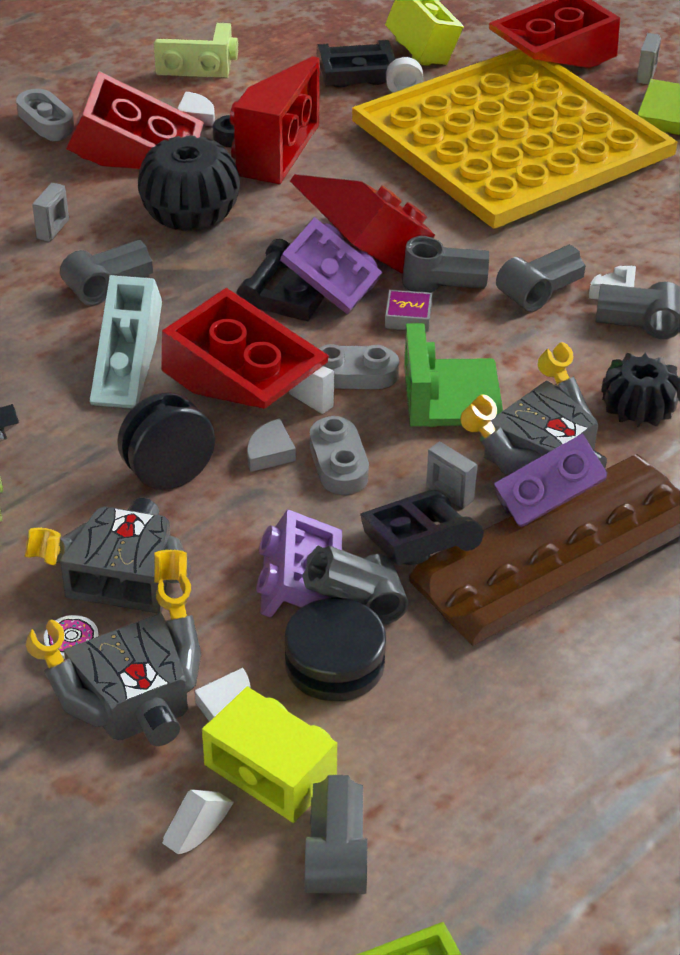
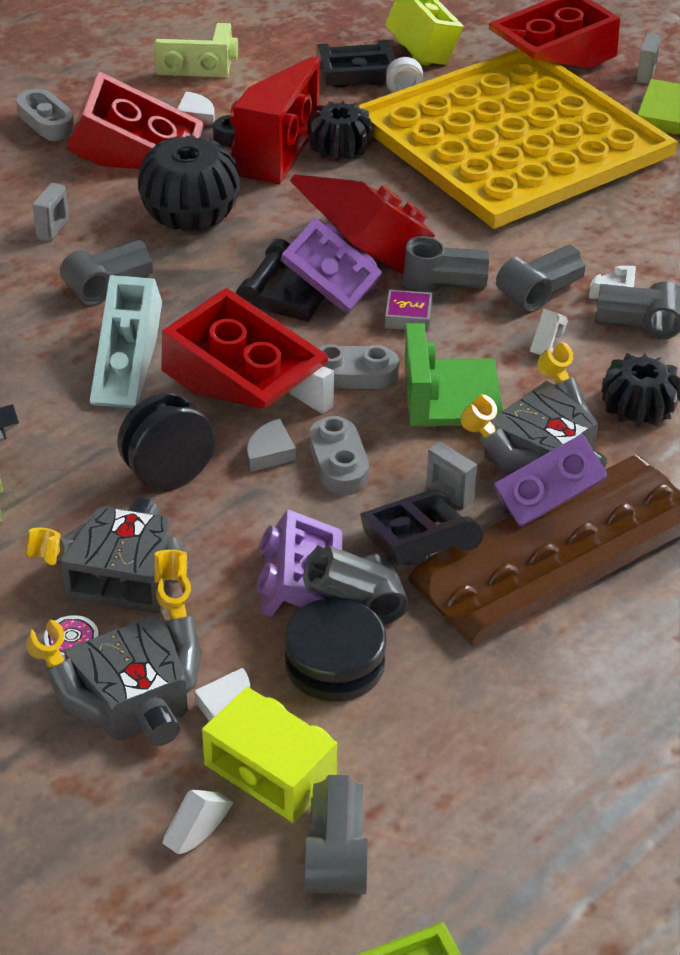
(339, 130): none -> black gear
(550, 326): none -> white tile

